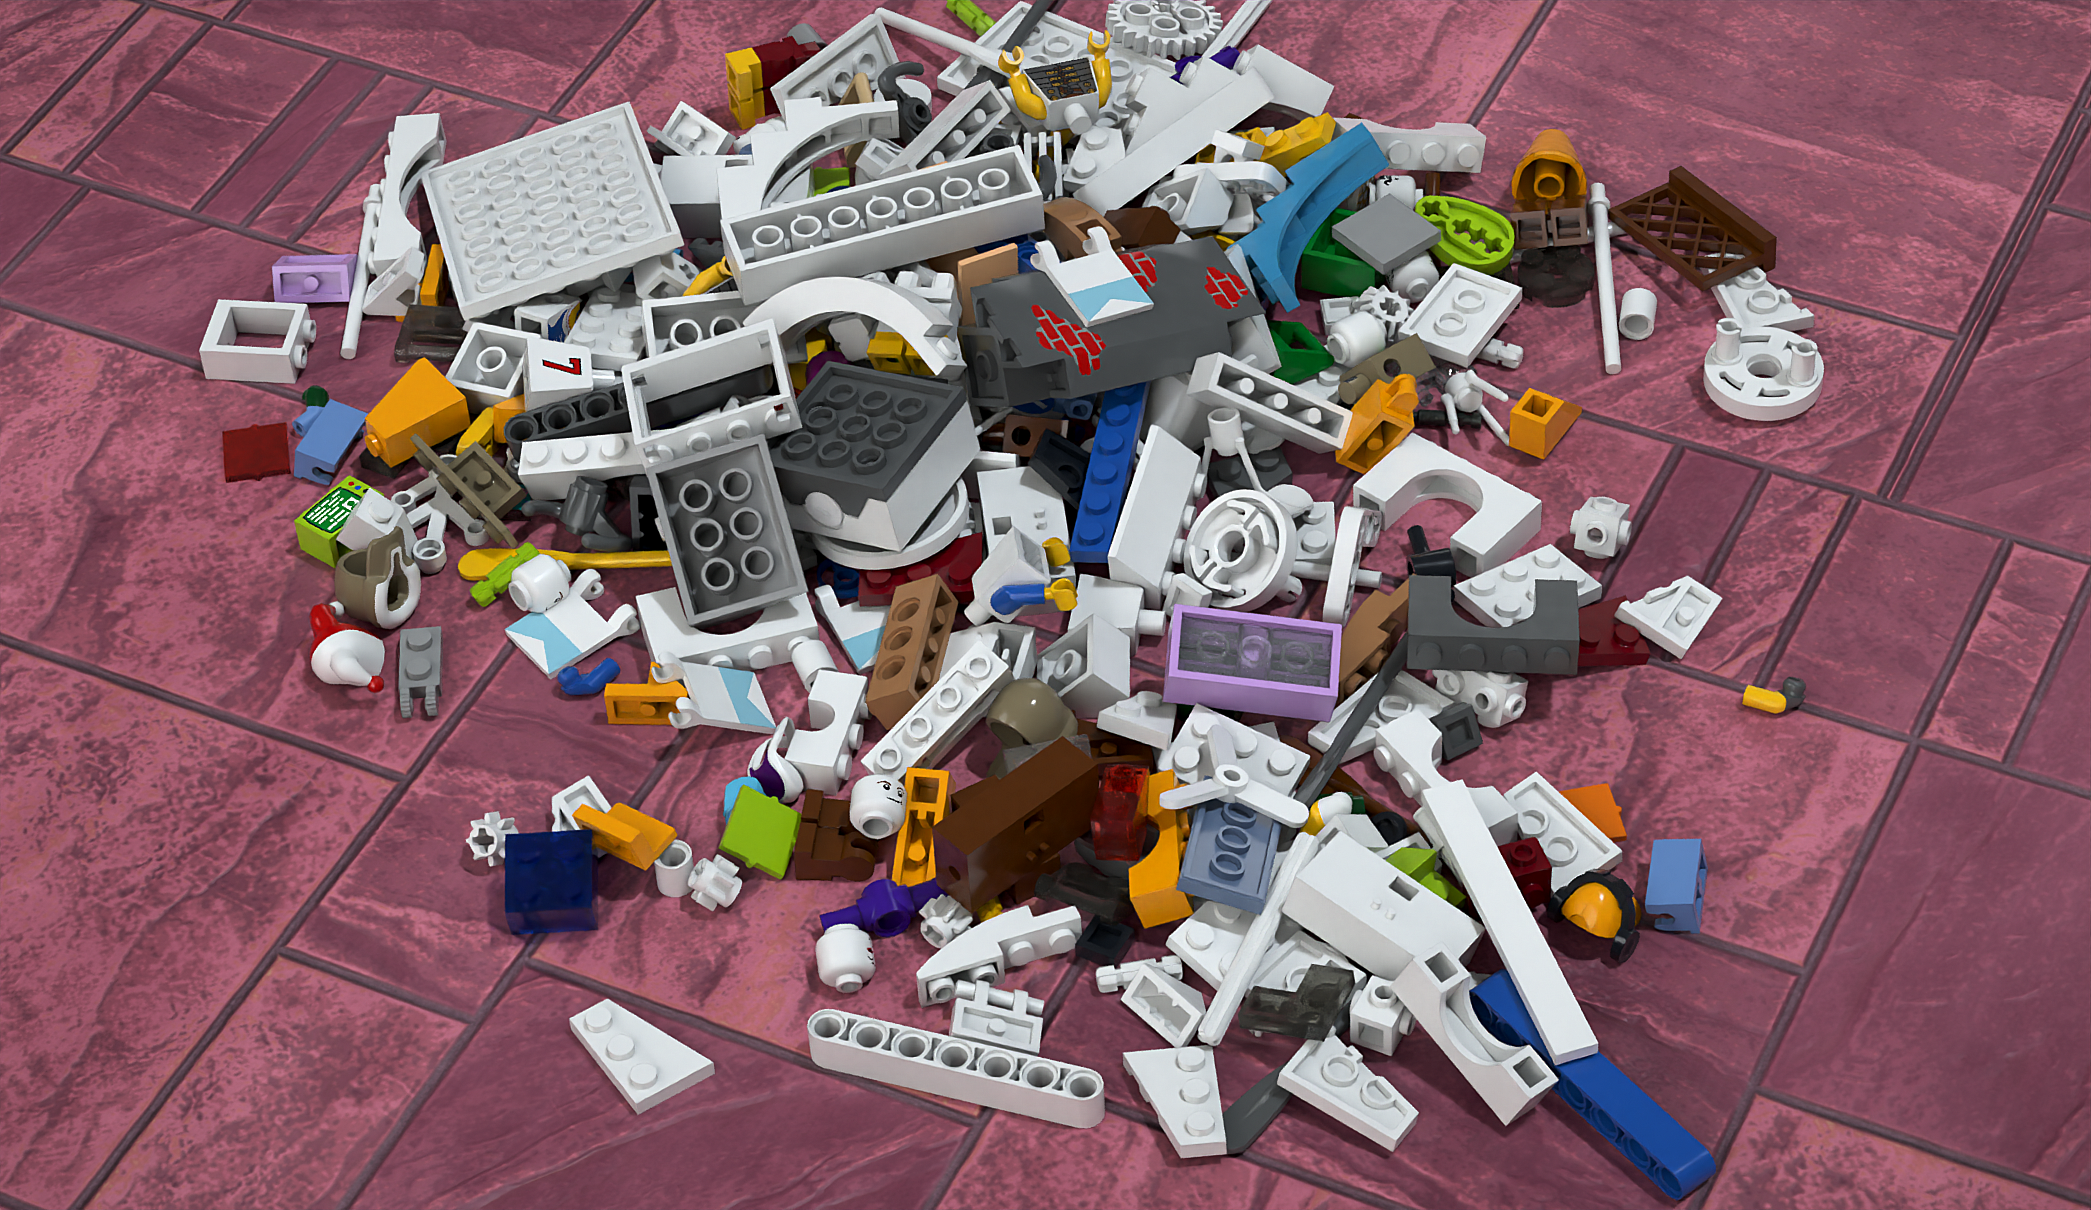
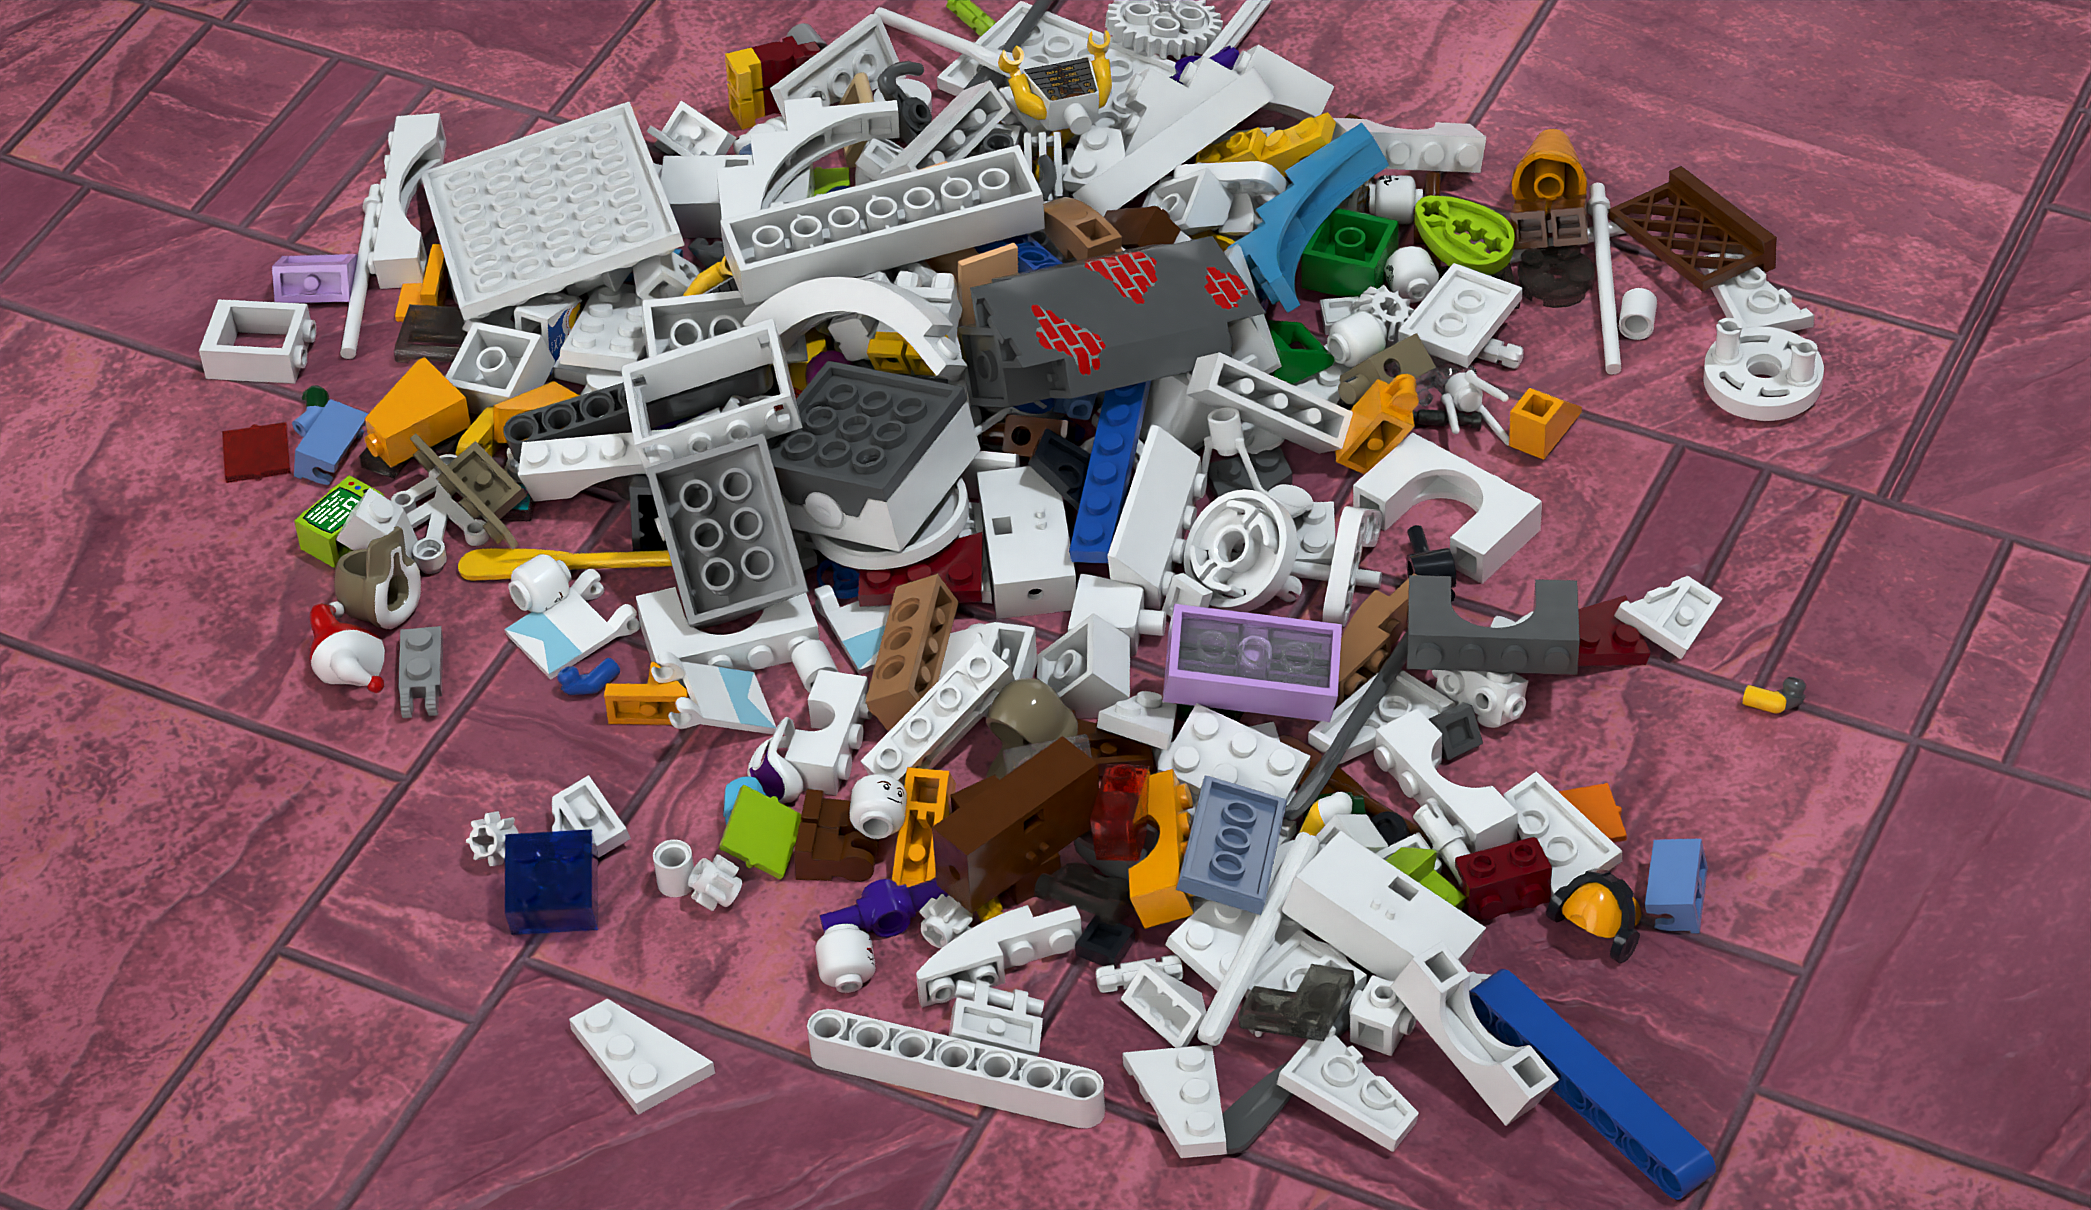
(396, 286): white slope -> none
(500, 576): lime axle -> none
(559, 372): white torso -> none
(583, 514): dark grey piece -> none
(626, 833): light orange panel -> none
(1018, 577): white torso -> none
(1096, 284): white flag -> none
(1233, 786): white piece -> none
(1234, 146): white tile -> none
(1386, 233): light grey tile -> none
(1507, 592): white plate -> none
(1509, 923): white tile -> none
(1611, 521): white brick -> none

